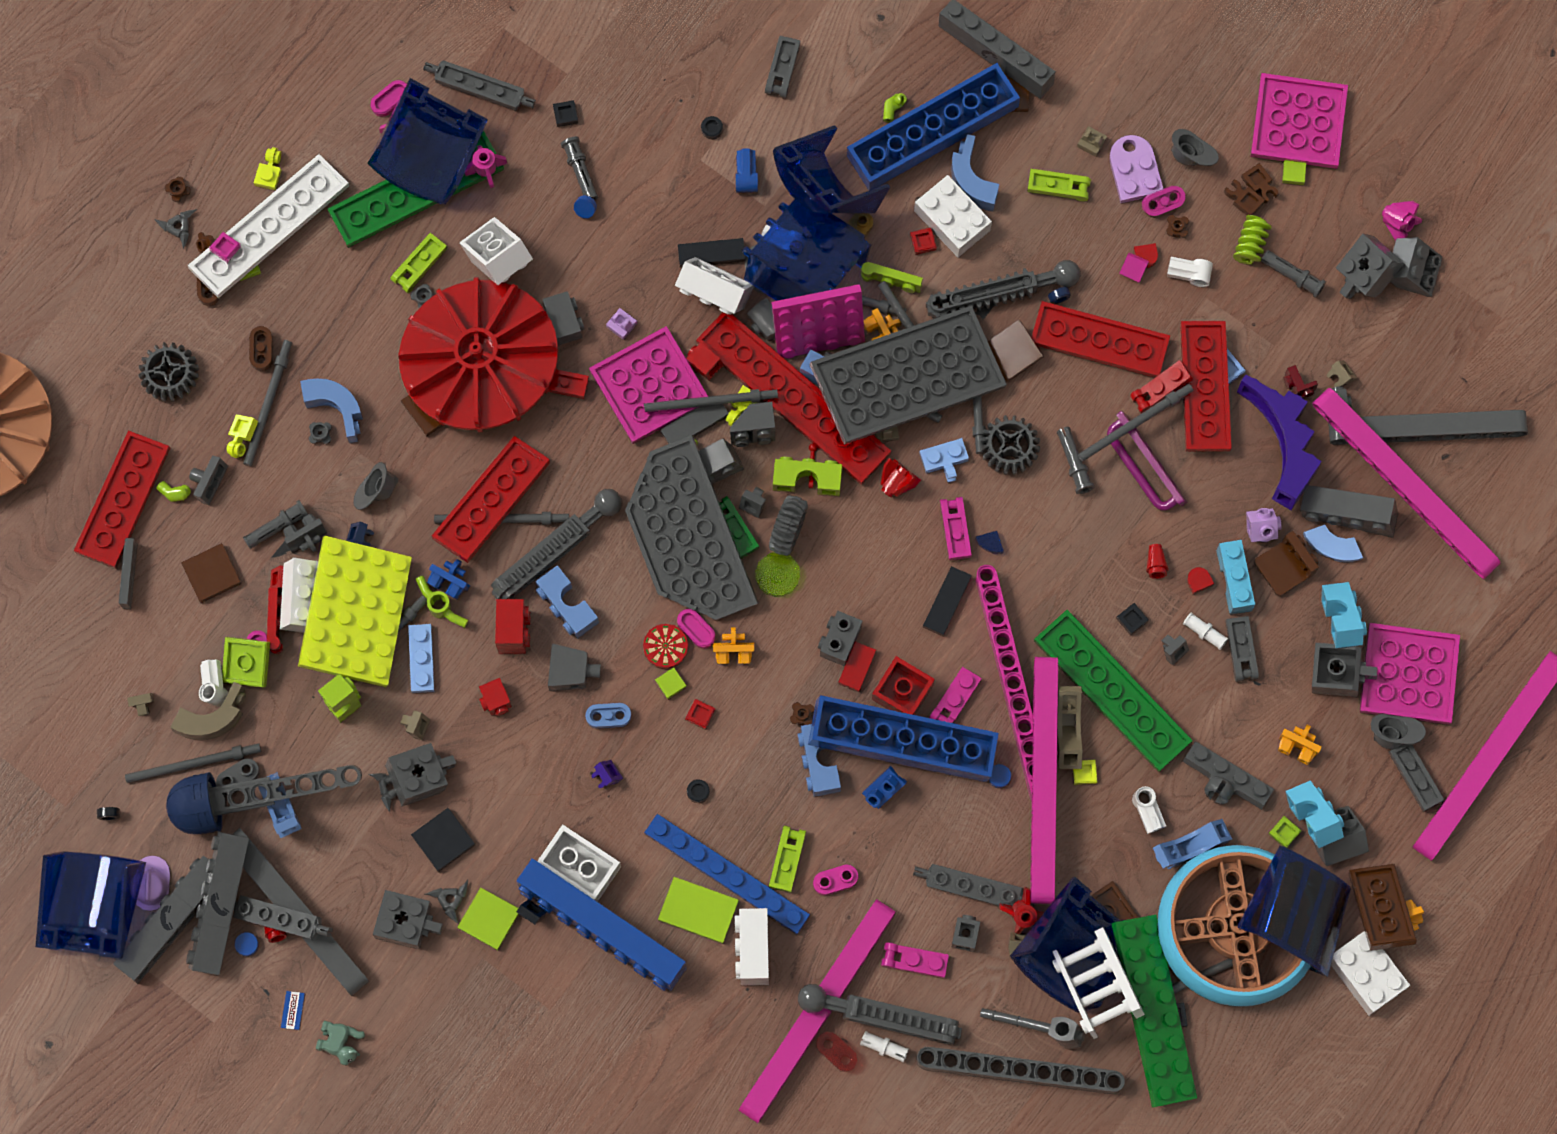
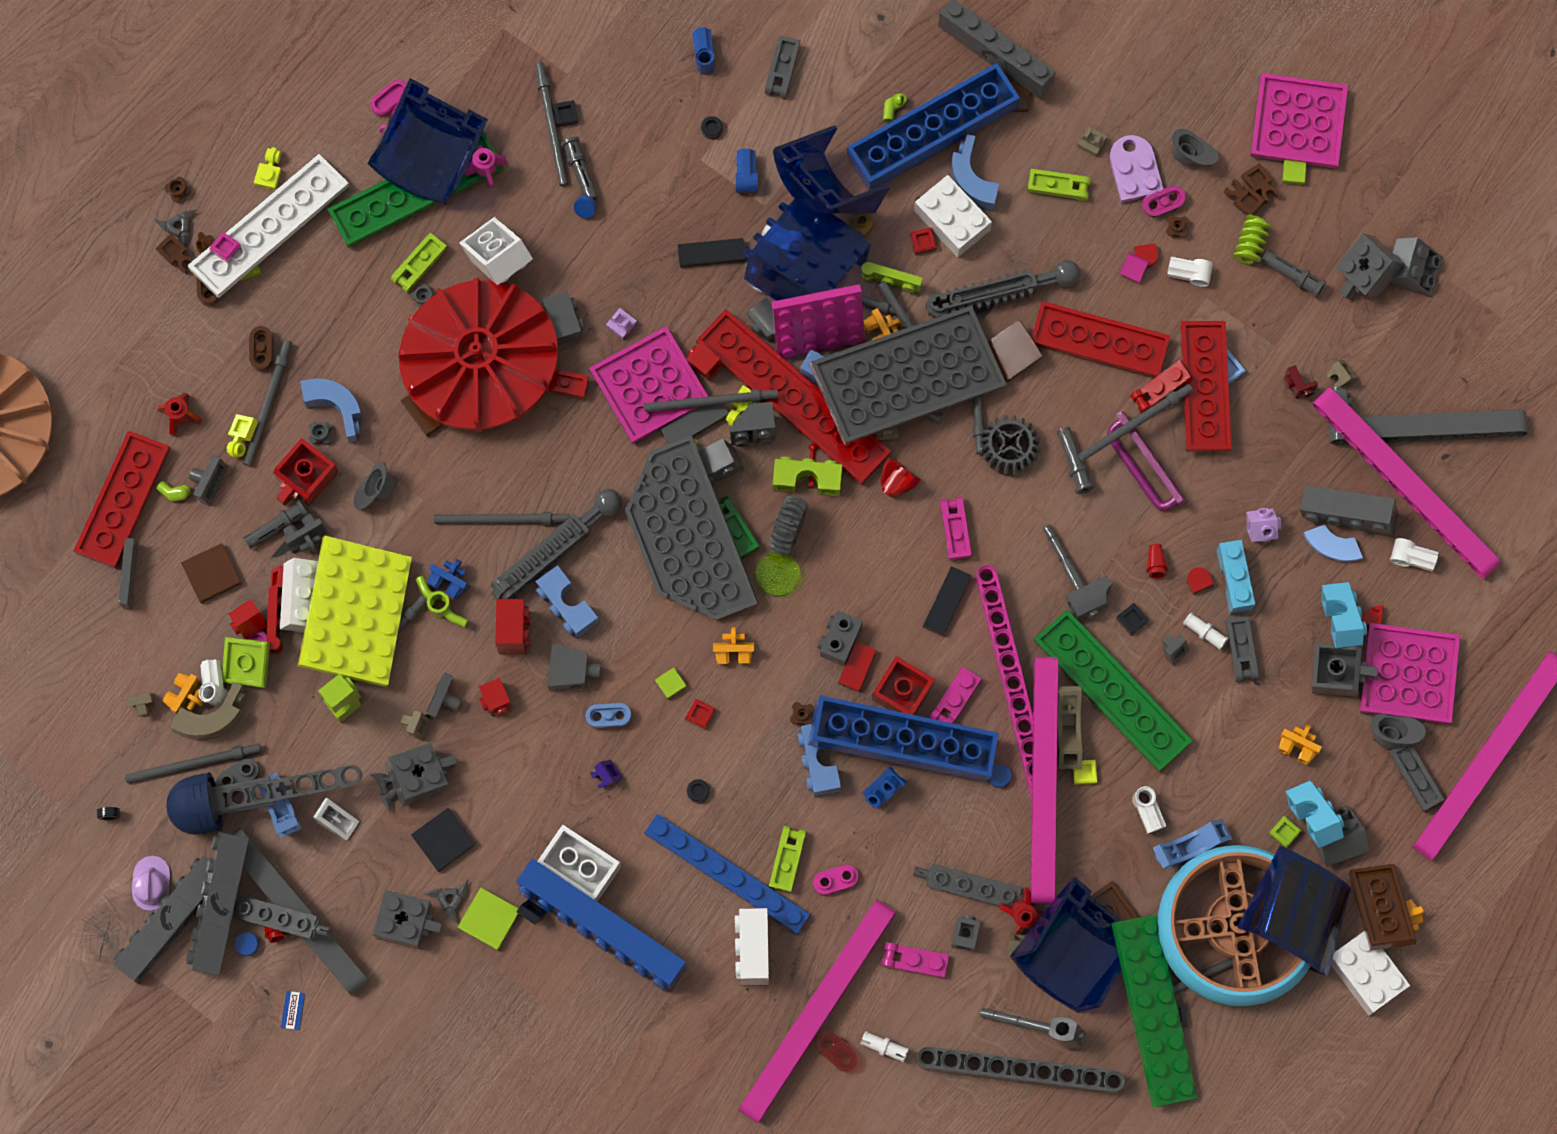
(87, 902): clear blue windscreen -> none
(151, 372): dark grey gear -> none
(173, 251): none -> reddish brown plate
(178, 412): none -> red brick
(188, 685): none -> light orange hips
(247, 620): none -> red brick
(306, 485): none -> red hinge
(335, 819): none -> white slope
(336, 1041): sand green animal -> none
(357, 532): dark blue tile -> none
(421, 658): light blue plate -> none
(441, 697): none -> dark grey tile
(479, 85): dark grey plate -> none
(490, 499): red plate -> none
(543, 85): none -> dark grey bar
(665, 646): red tile -> none
(696, 628): dark pink tile -> none
(698, 910): lime tile -> none
(703, 50): none -> blue piece
(714, 286): white brick -> none
(752, 502): dark grey tile -> none
(813, 999): dark grey gear -> none
(944, 457): light blue plate -> none
(990, 542): clear blue tile -> none
(1059, 295): dark blue tile -> none
(1085, 599): none -> dark grey piece
(1120, 984): white fence -> none
(1226, 778): dark grey plate -> none
(1287, 564): reddish brown bracket -> none
(1293, 437): dark purple arch -> none
(1373, 615): none -> red tile
(1401, 218): dark pink brick -> none
(1407, 554): none -> white piece

